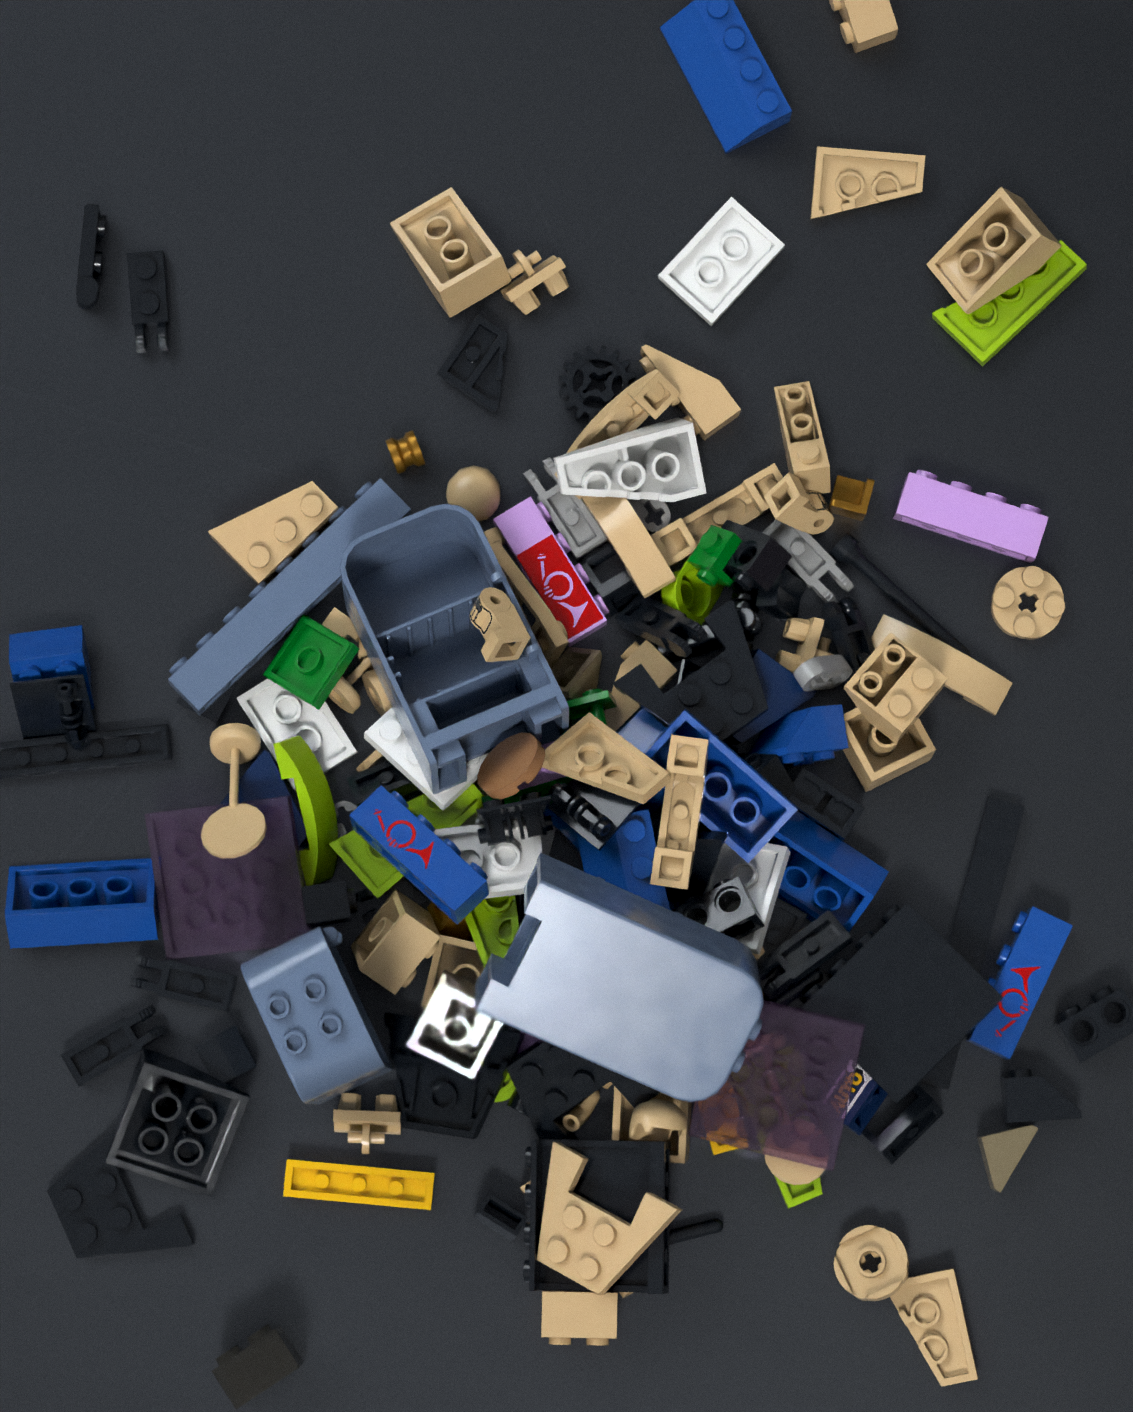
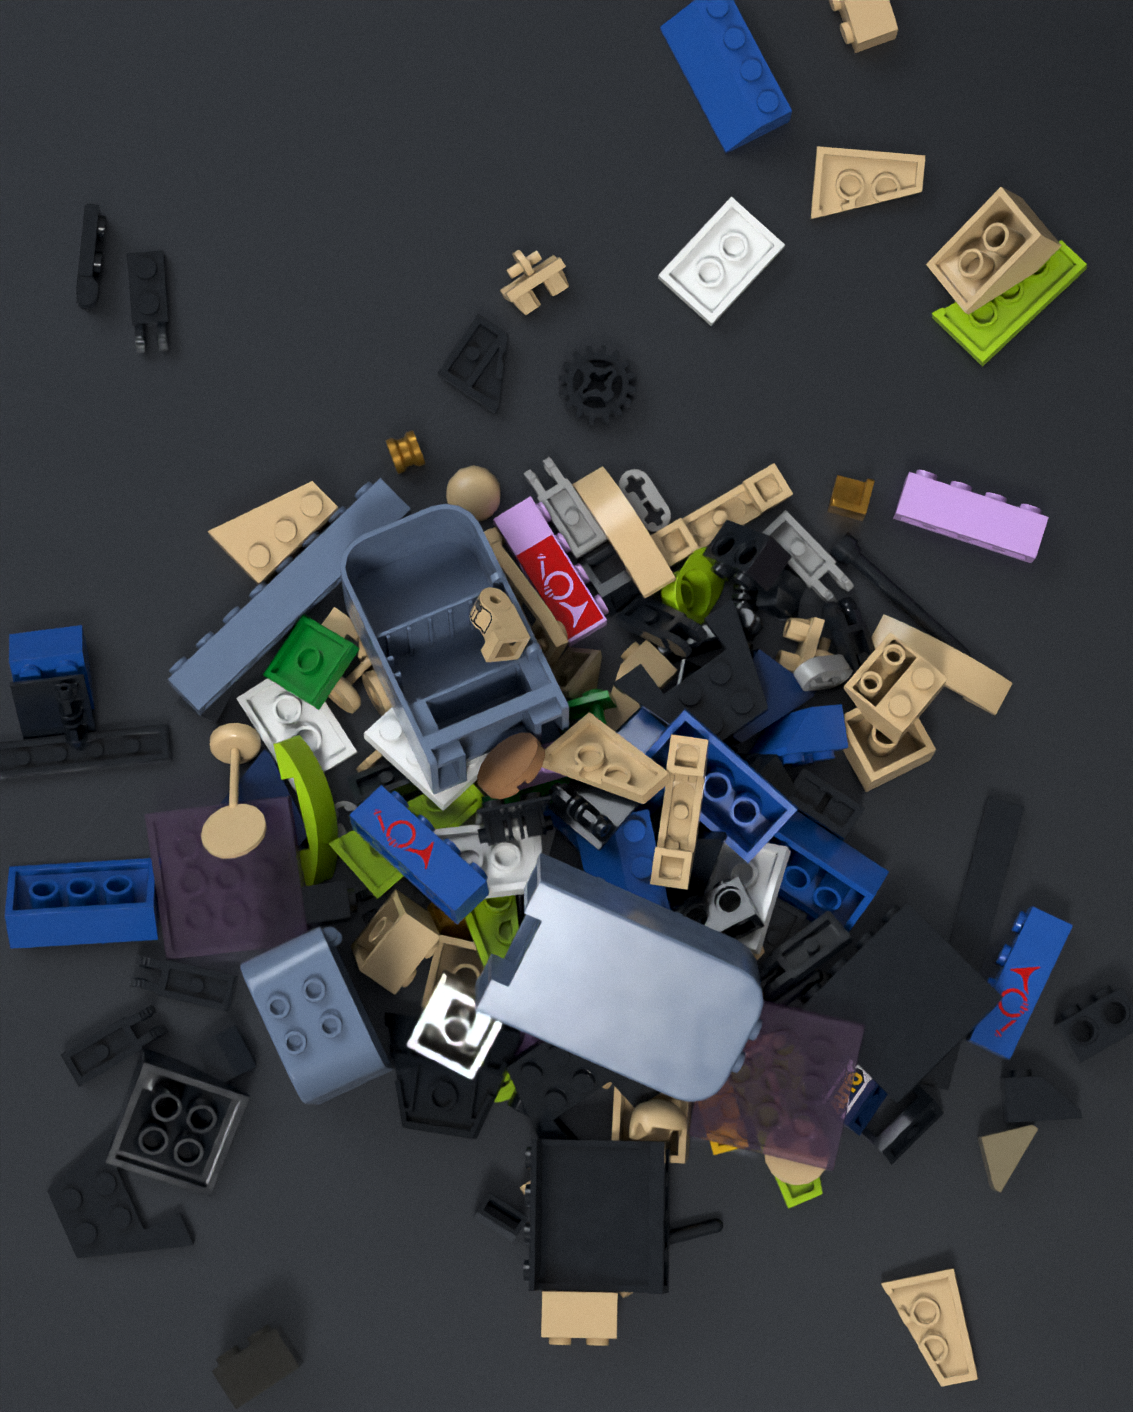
(359, 1184): yellow plate -> none
(367, 1126): tan hips -> none
(451, 252): tan slope -> none
(581, 1112): tan arm -> none
(586, 1239): tan wing -> none
(628, 410): tan slope -> none
(641, 464): white wedge -> none
(701, 395): tan slope -> none
(713, 554): green bracket -> none
(798, 507): tan leg -> none
(803, 436): tan slope -> none
(891, 1271): tan plate -> none
(1024, 624): tan plate -> none

